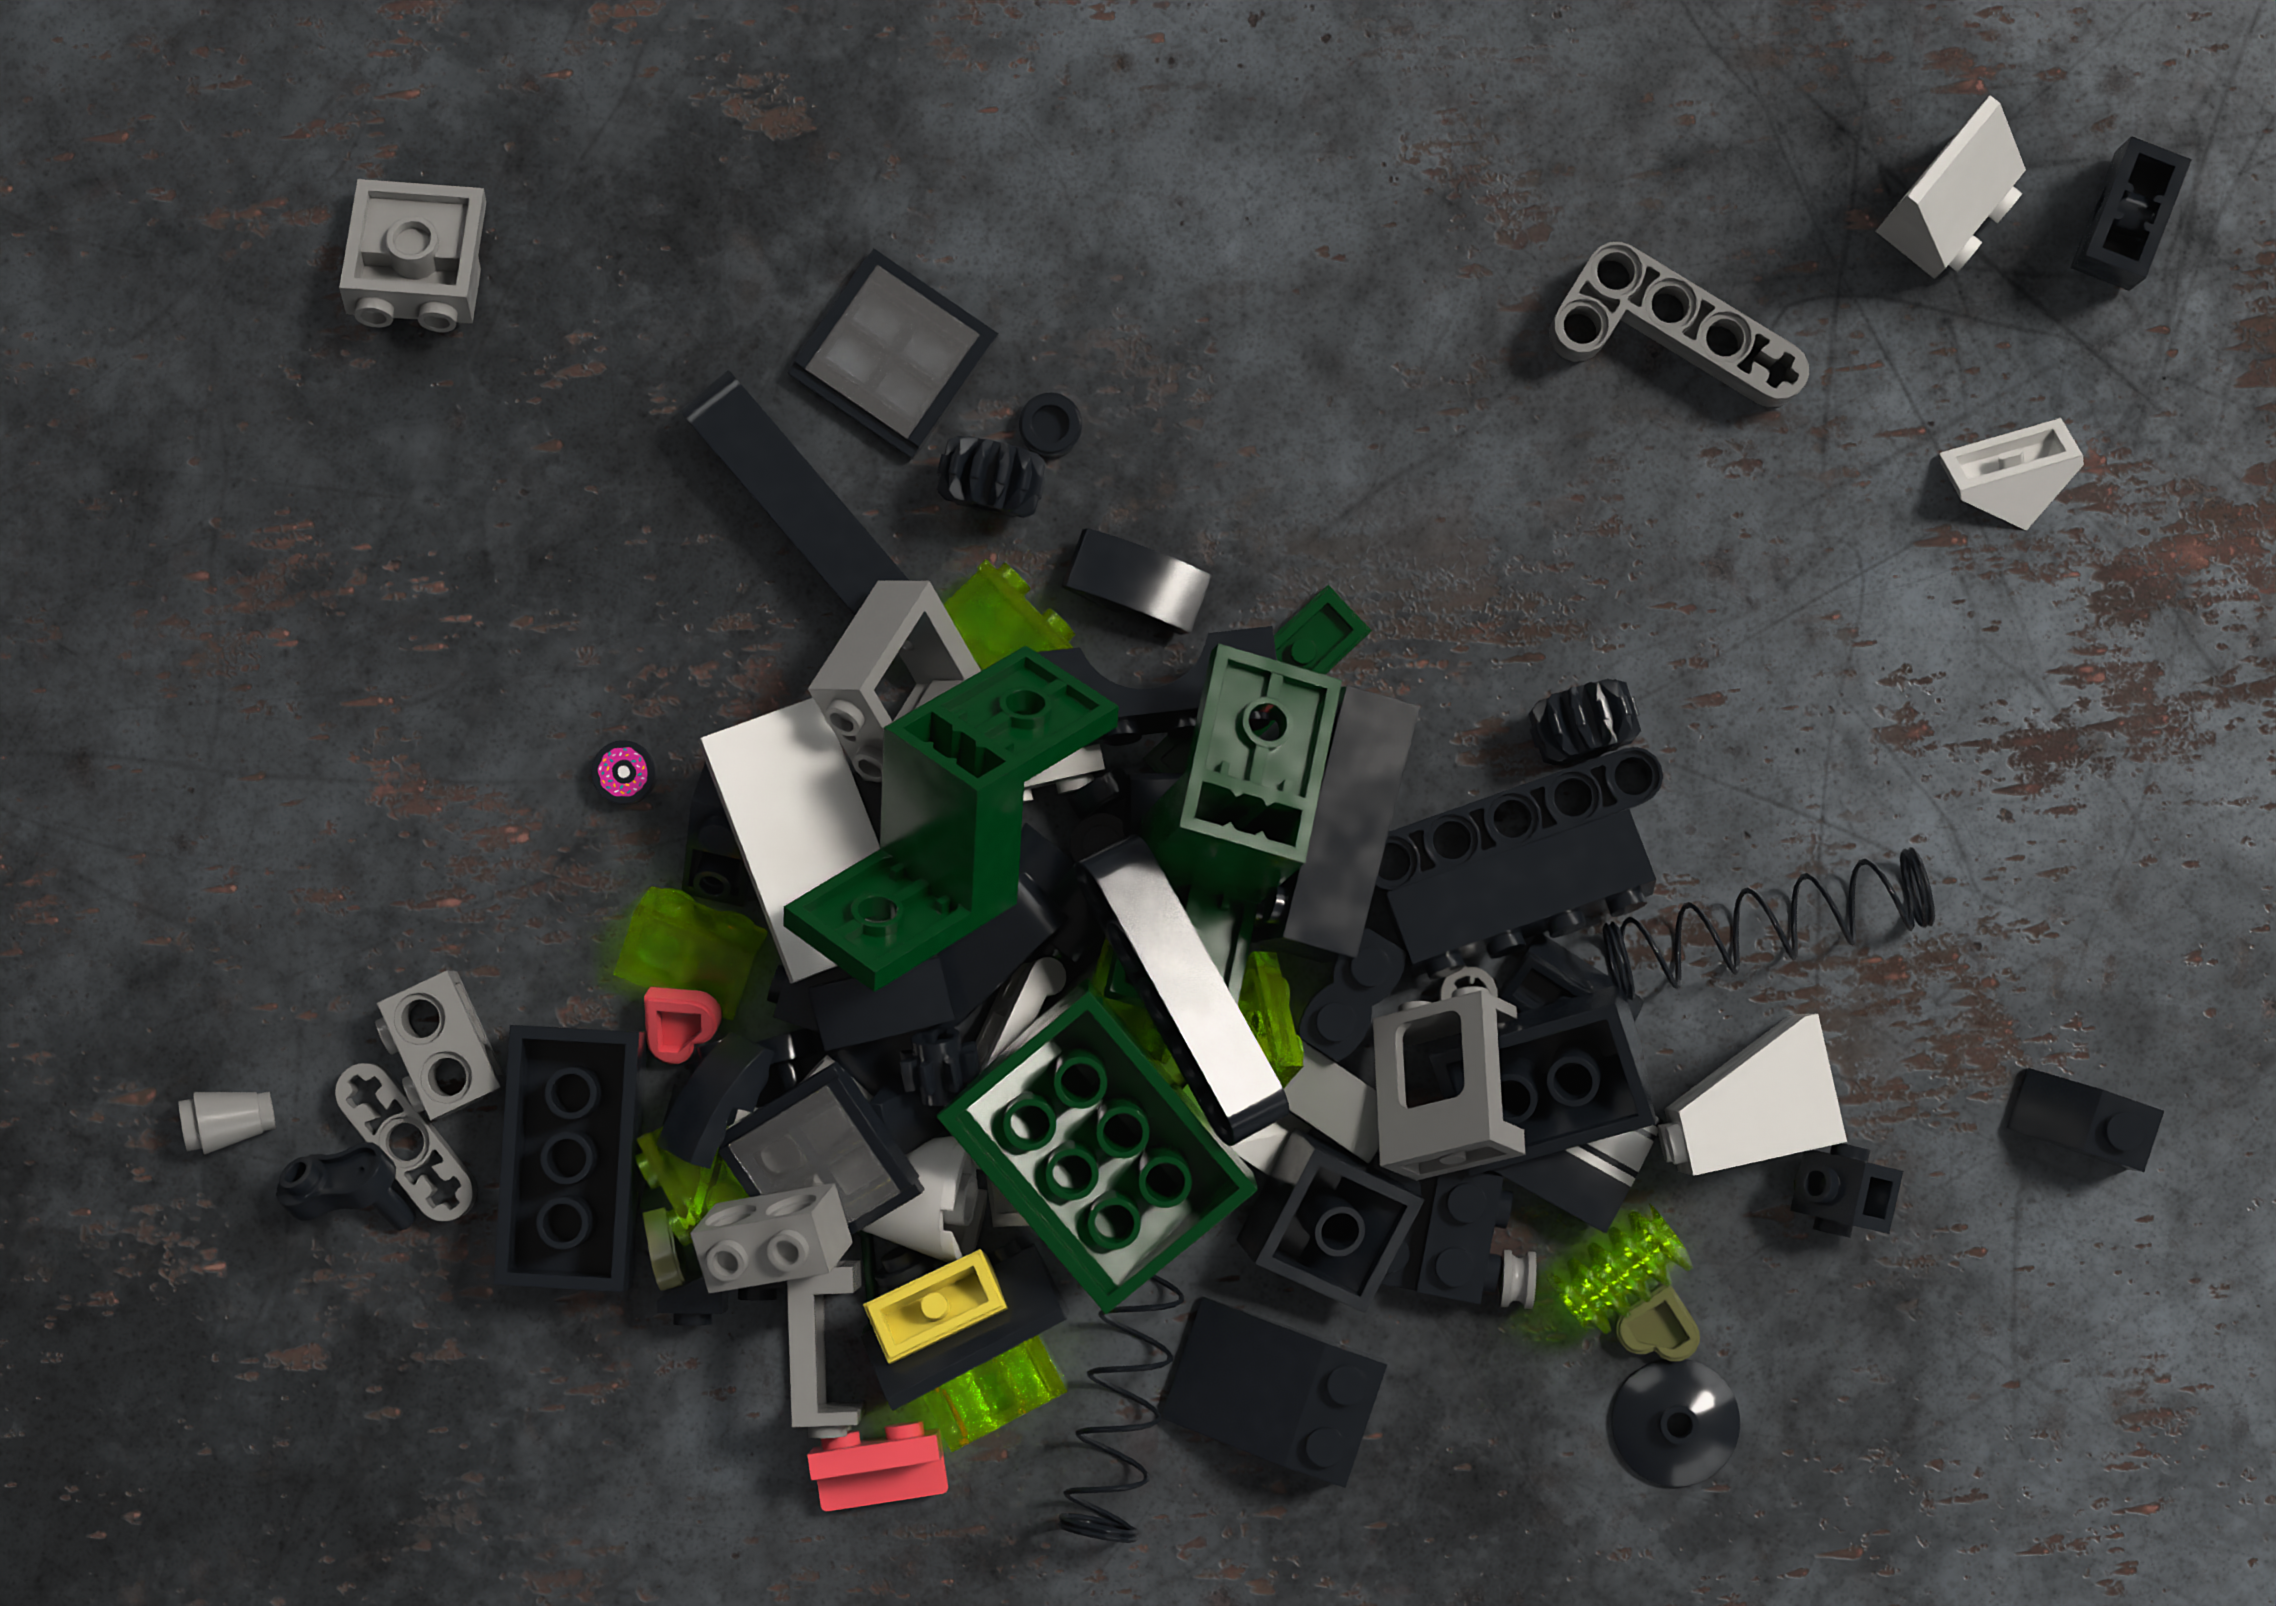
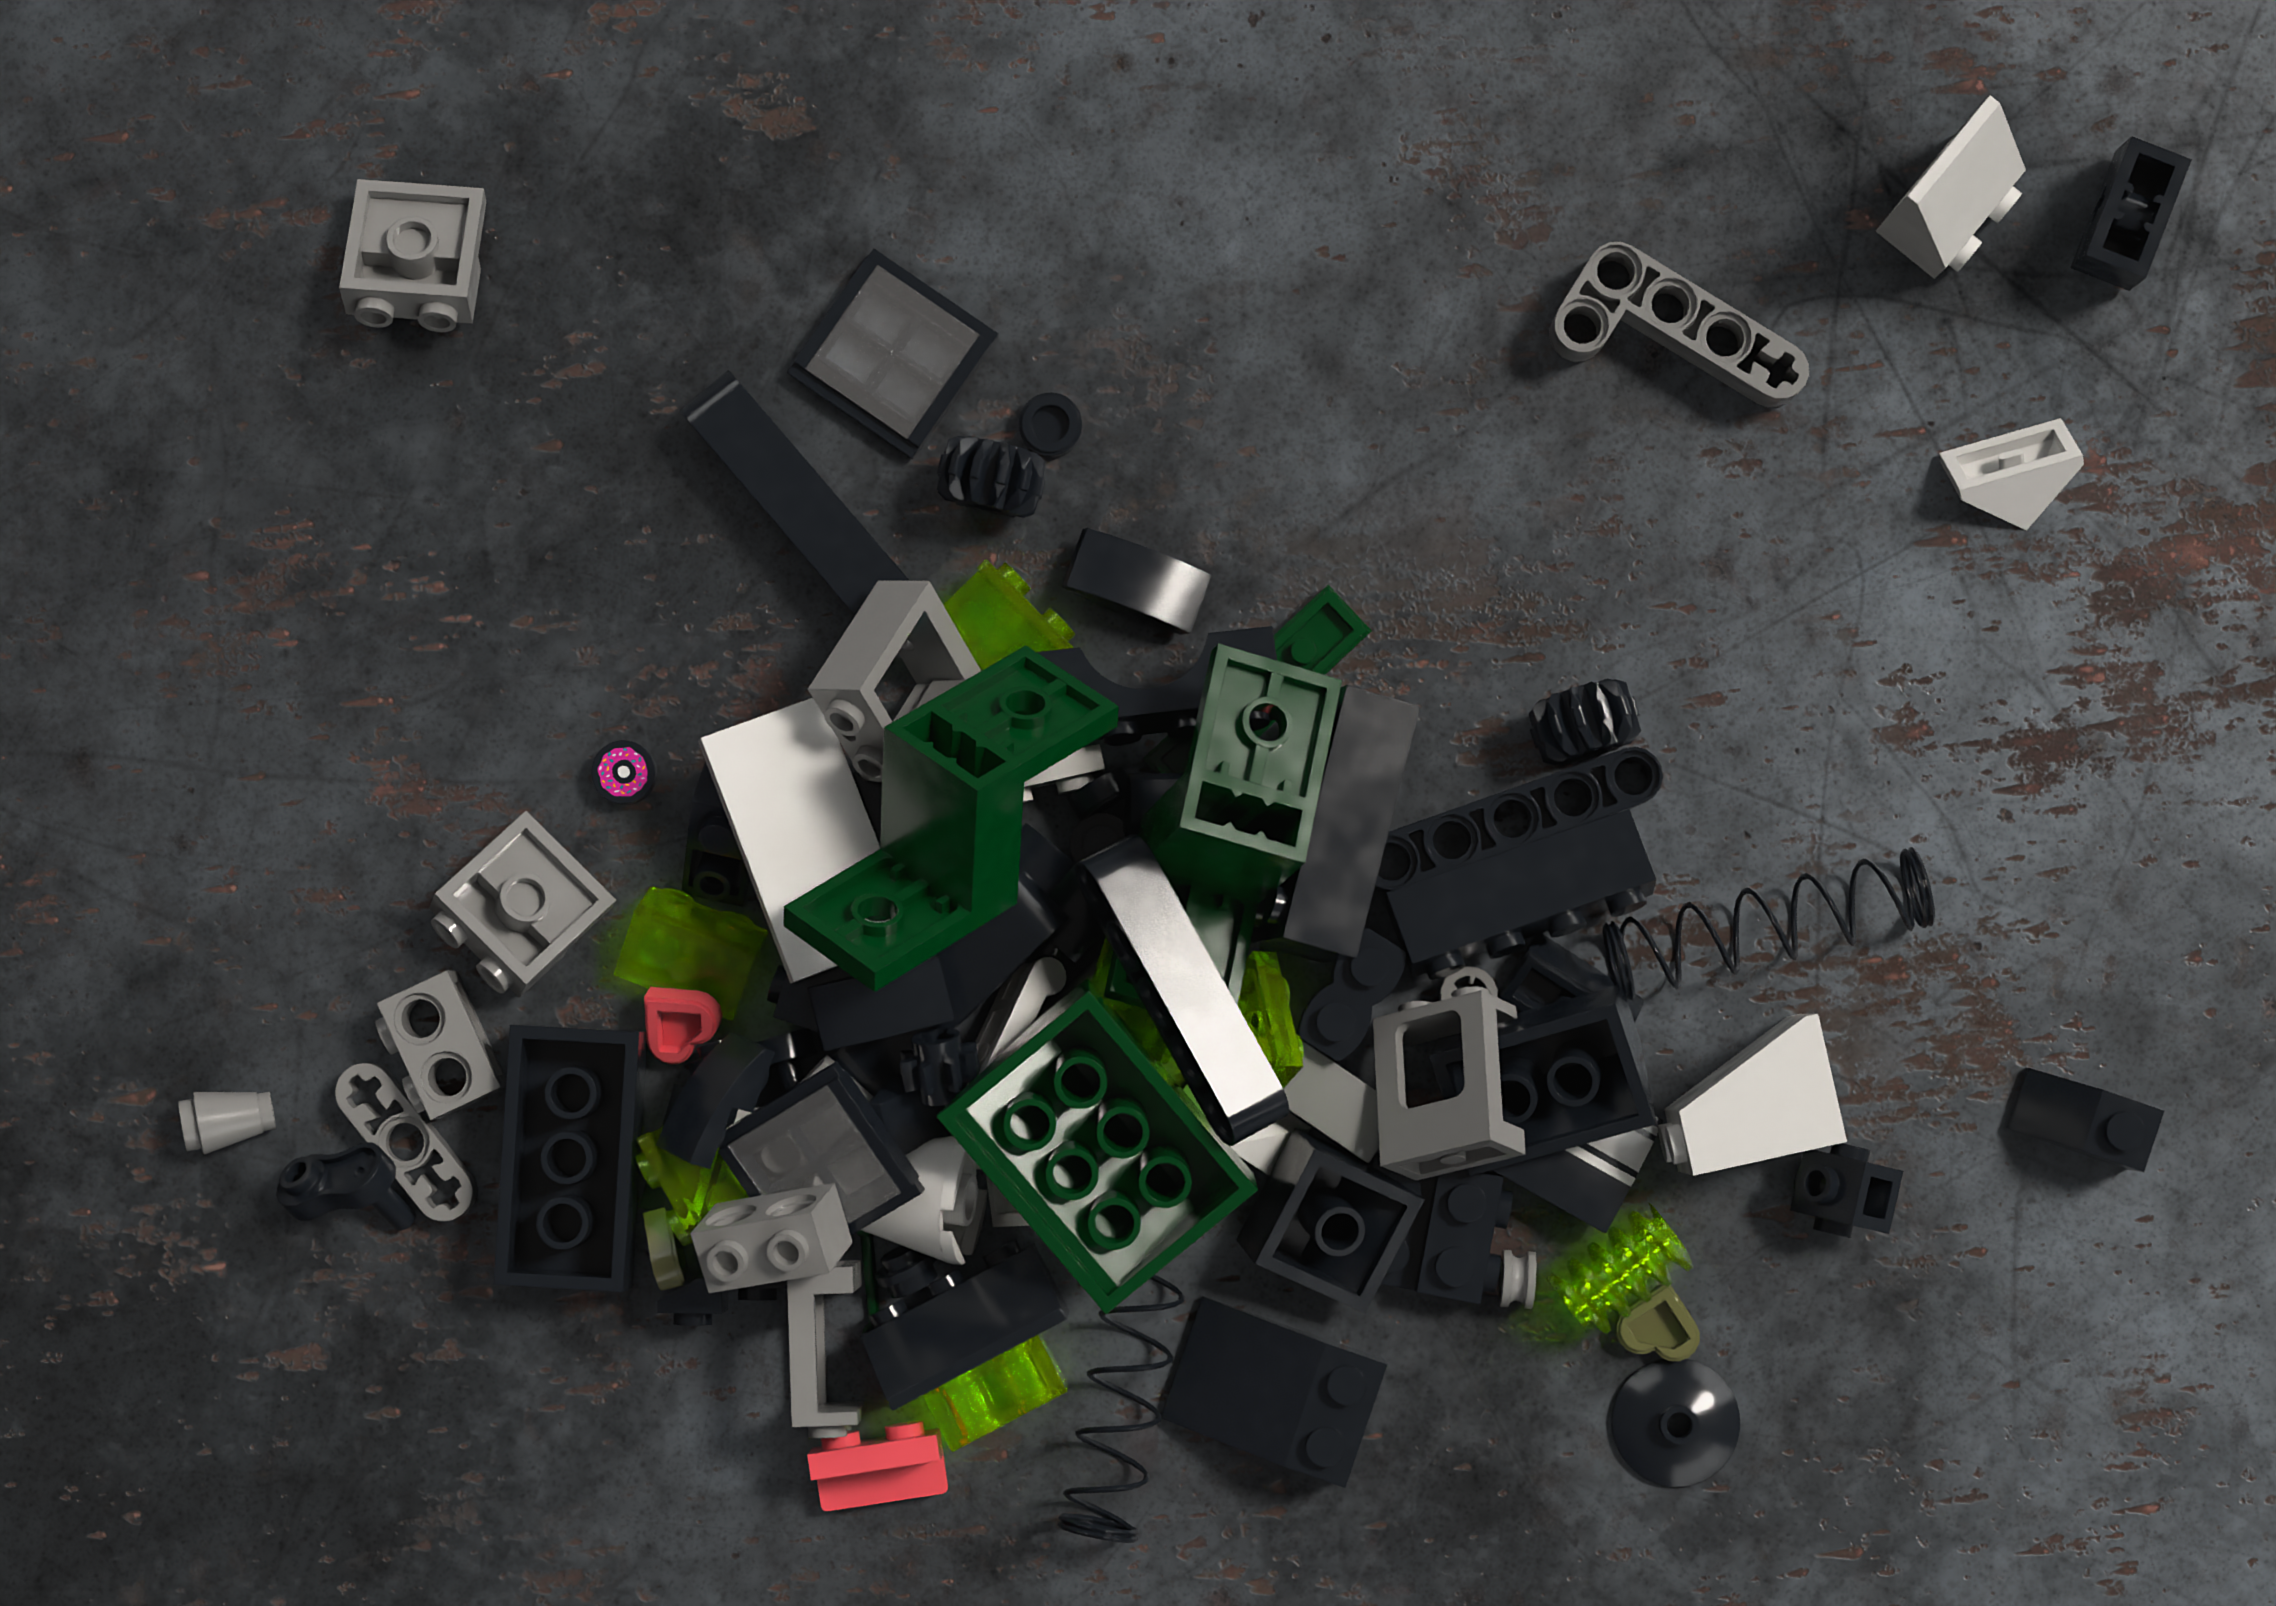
(519, 906): none -> light grey plate
(935, 1306): light yellow slope -> none

